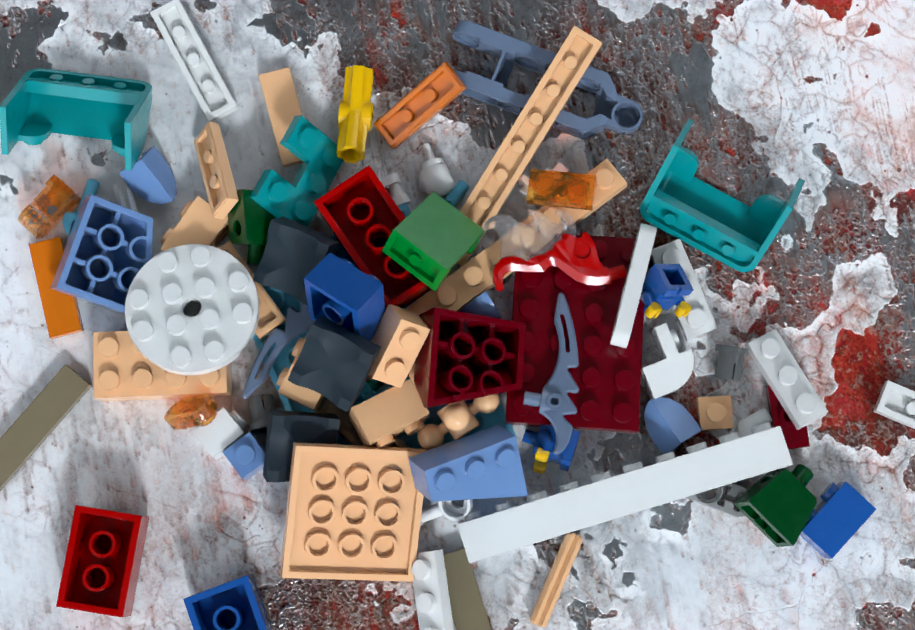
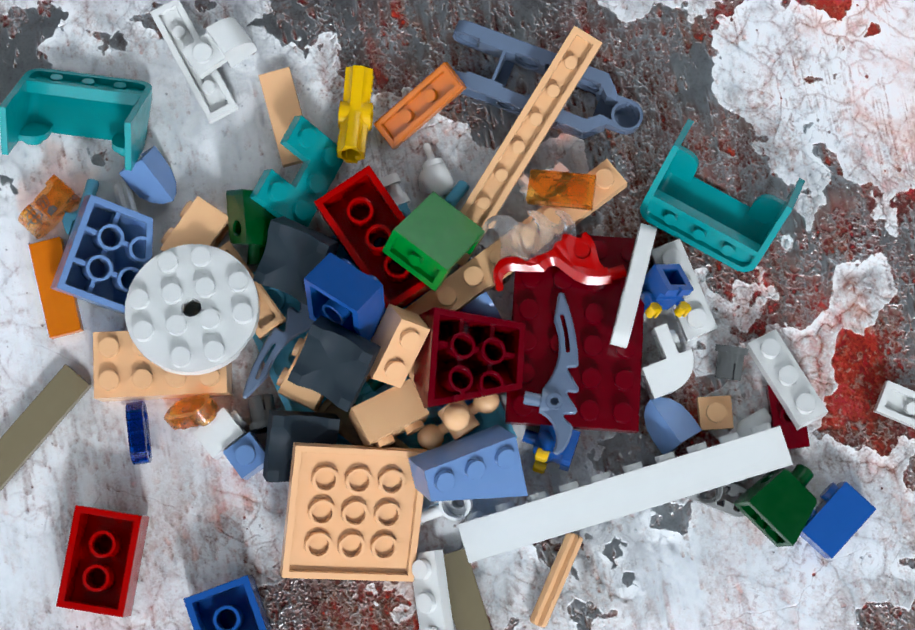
(138, 432): none -> clear blue beam
(216, 170): light nougat tile -> none
(221, 44): none -> white brick

